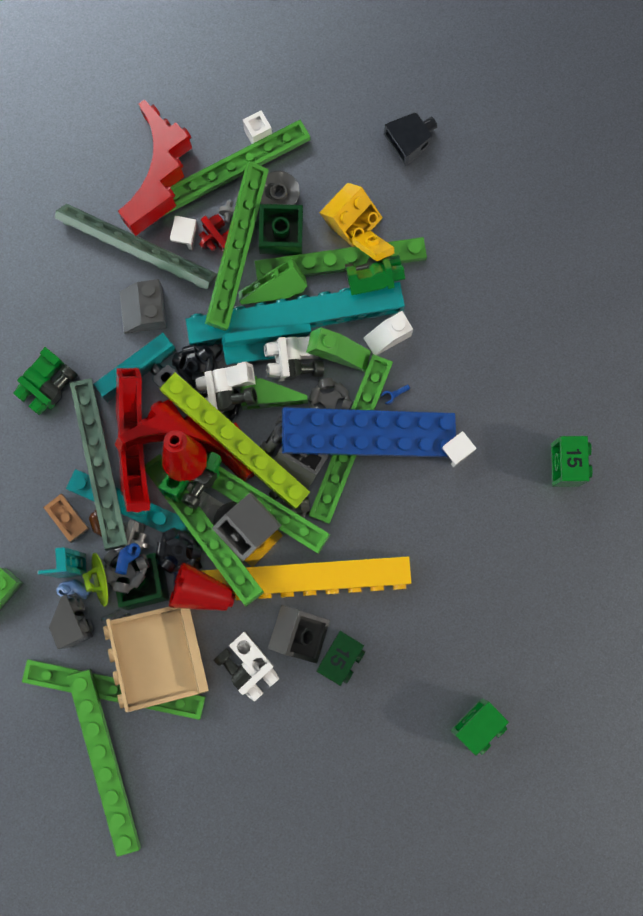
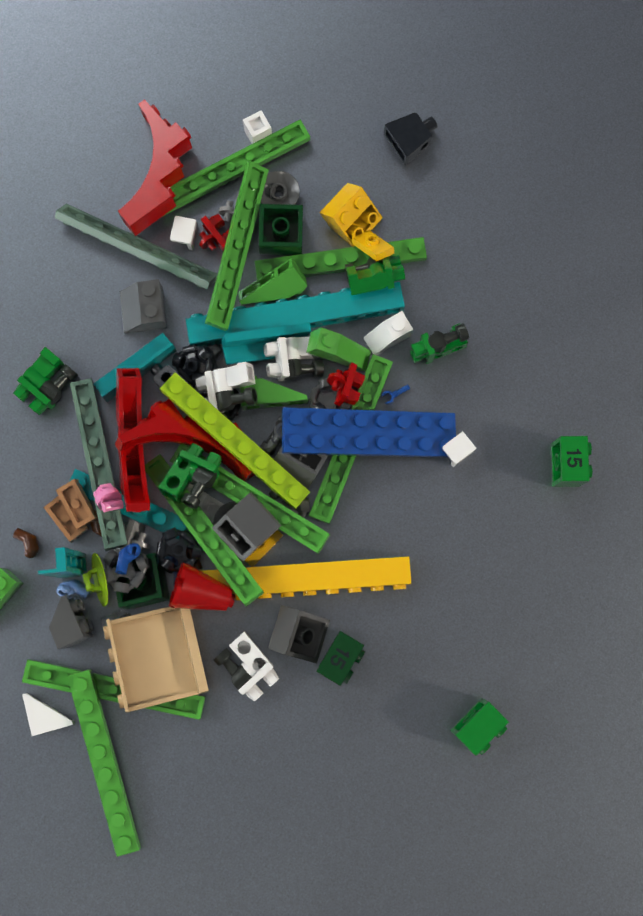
(29, 541): none -> reddish brown arm
(43, 717): none -> white tile
(76, 503): none -> medium nougat plate
(108, 498): none -> bright pink piece
(183, 456): red cone -> none
(343, 384): none -> red hips
(440, 344): none -> hips

